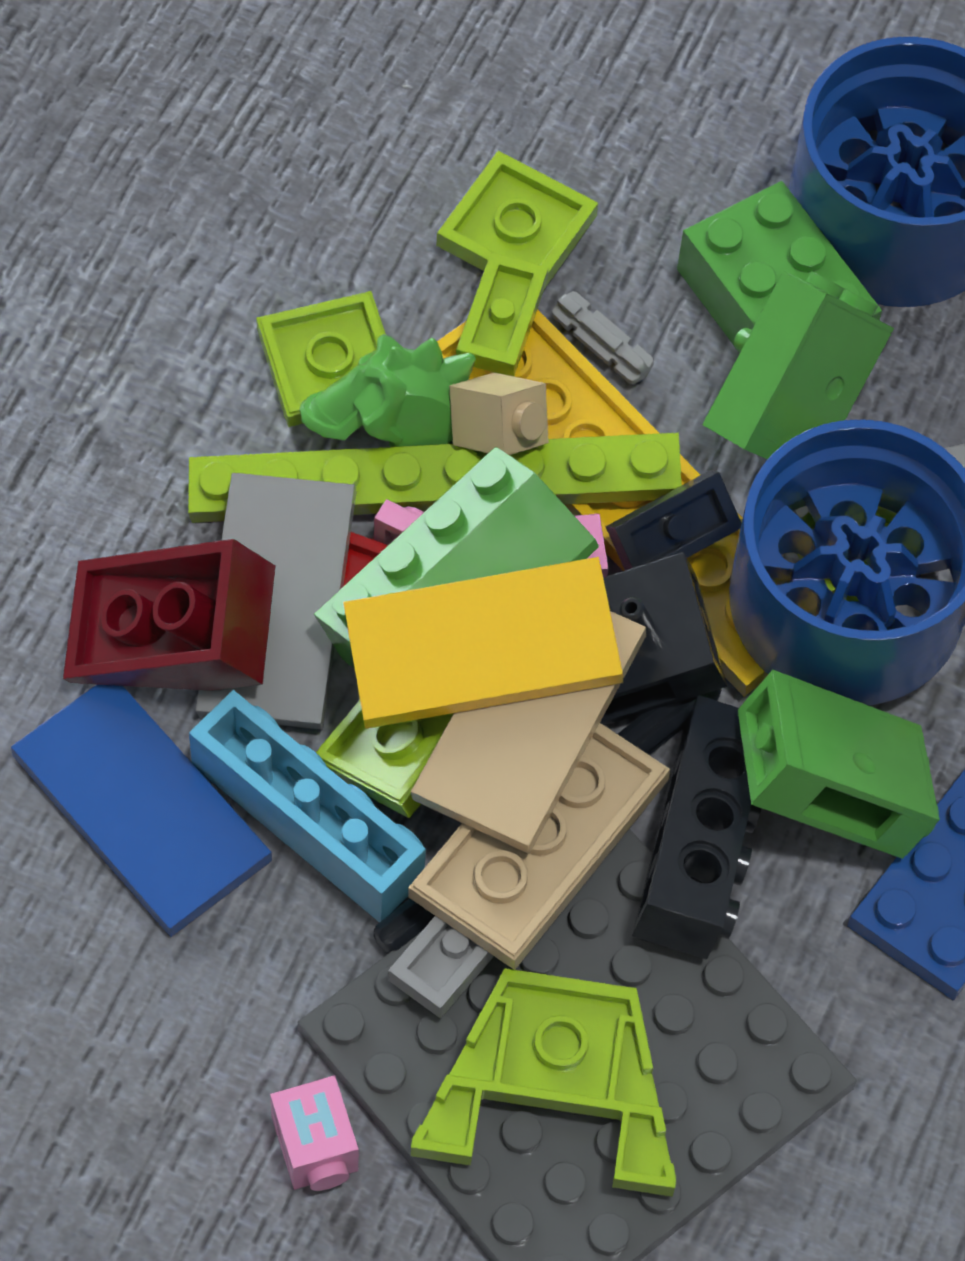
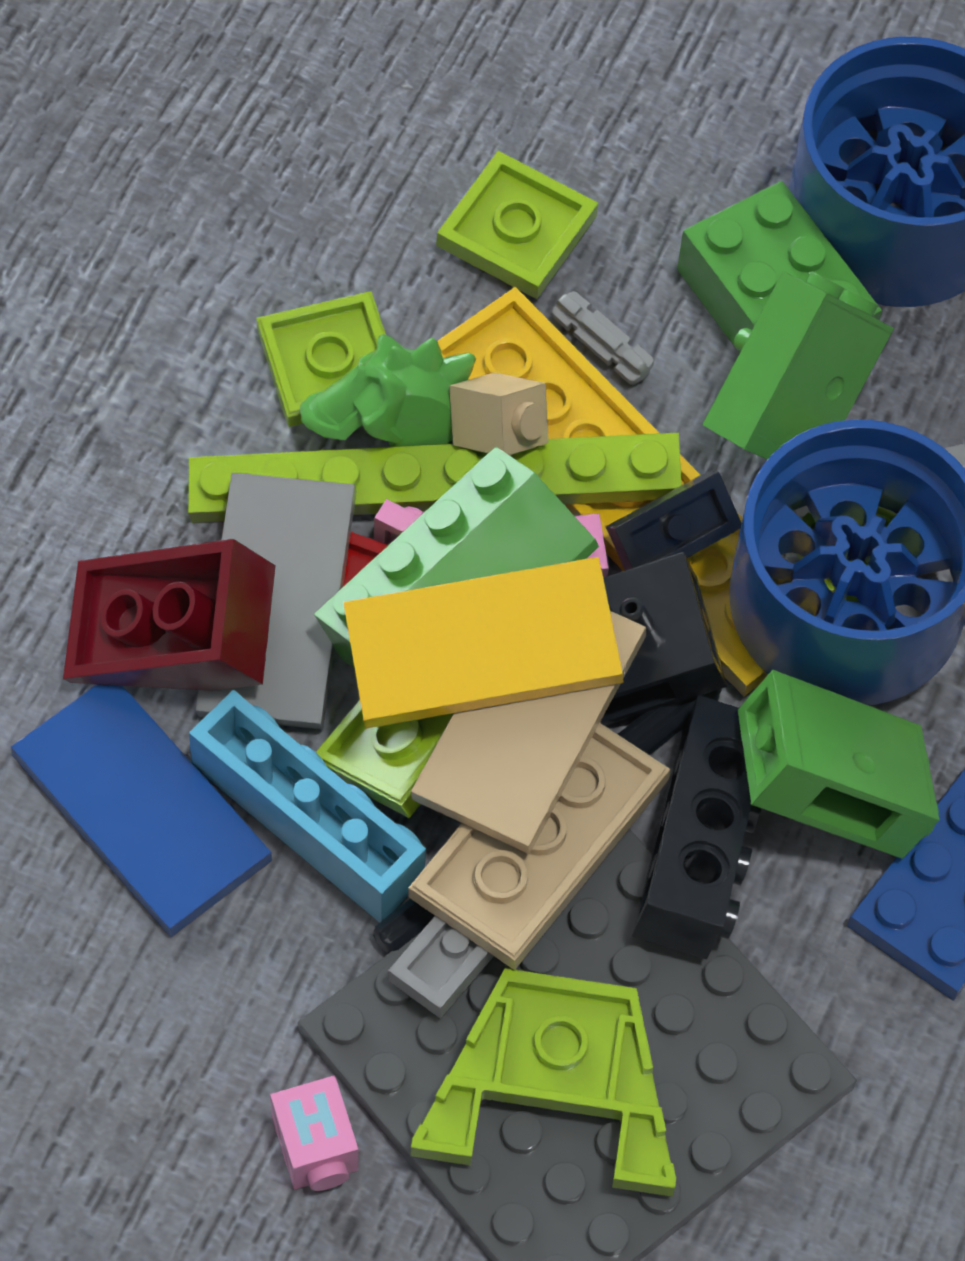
(503, 313): lime plate -> none

